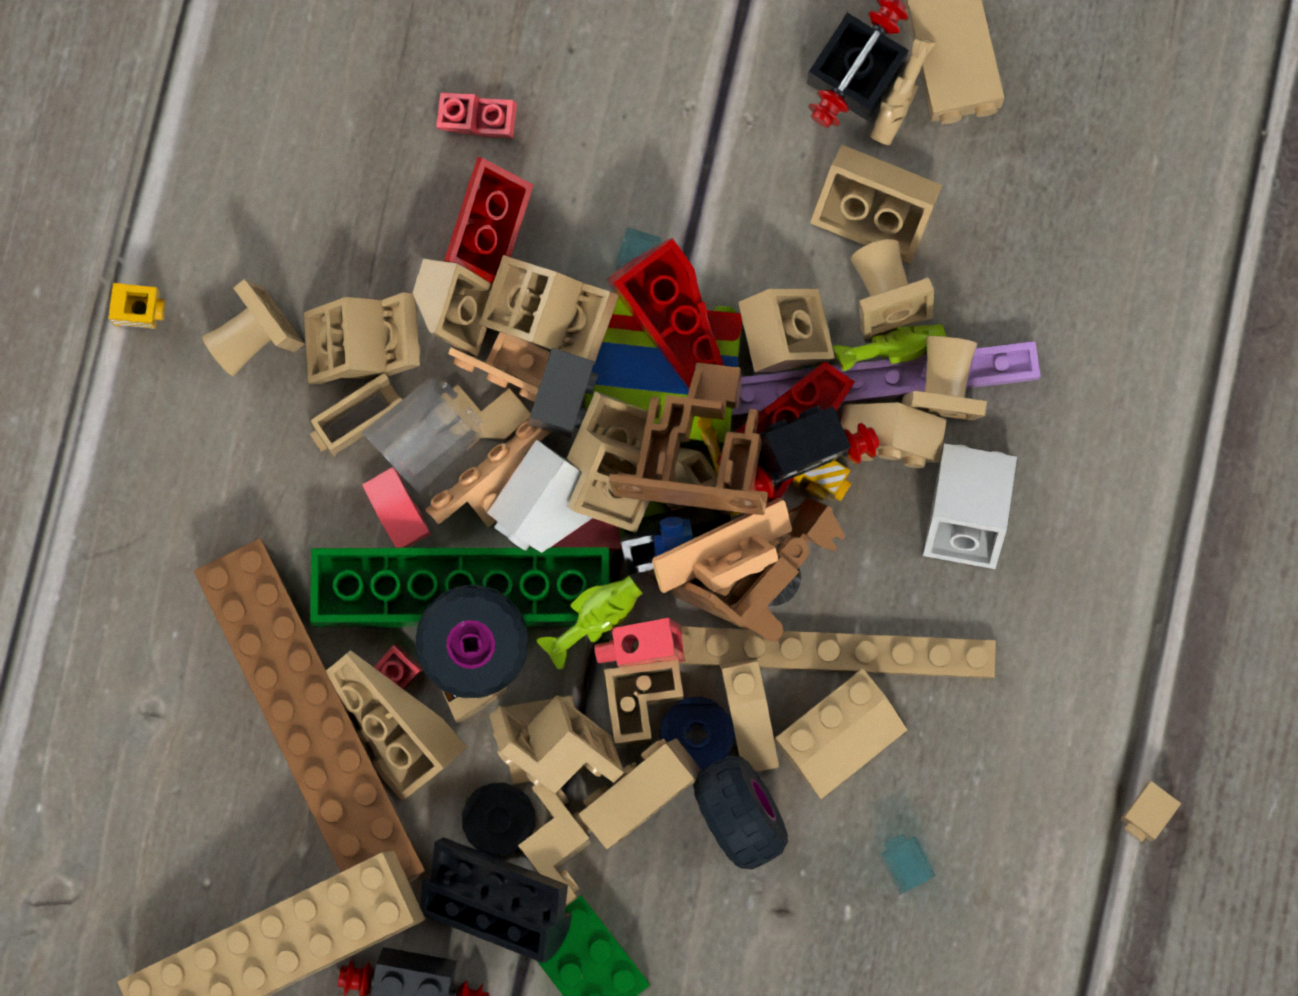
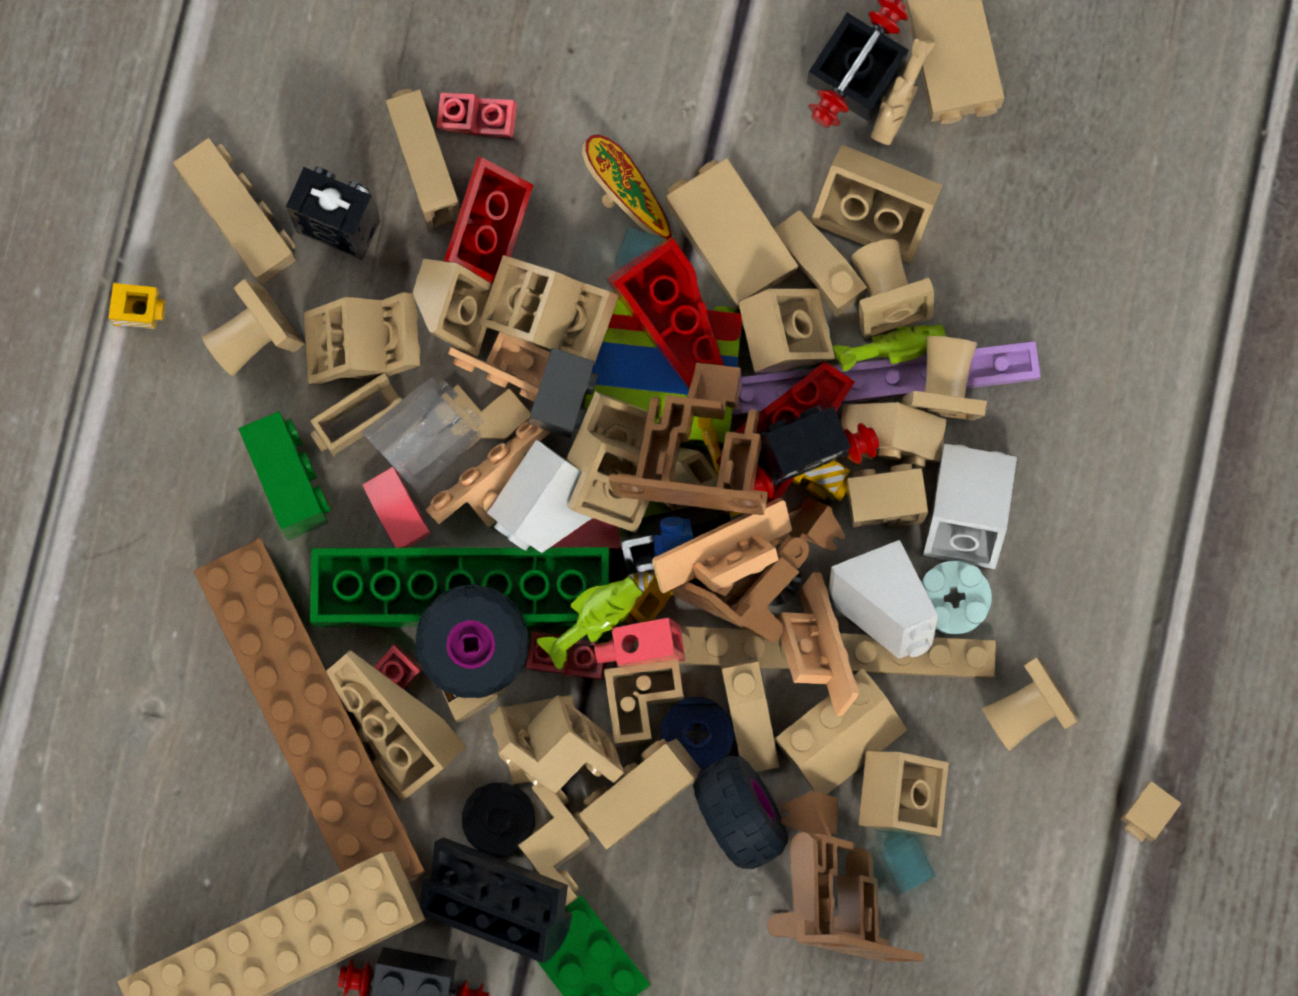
(235, 211): none -> tan brick
(285, 475): none -> green brick
(333, 211): none -> black piece
(423, 158): none -> tan slope
(580, 660): none -> coral slope
(624, 185): none -> shield
(650, 602): none -> yellow brick
(730, 232): none -> tan brick
(812, 871): none -> medium nougat container
(816, 647): none -> light nougat bracket
(821, 264): none -> tan slope
(885, 599): none -> white slope
(887, 497): none -> tan brick
(903, 793): none -> tan slope
(966, 580): none -> light aqua plate
(1030, 707): none -> tan plant

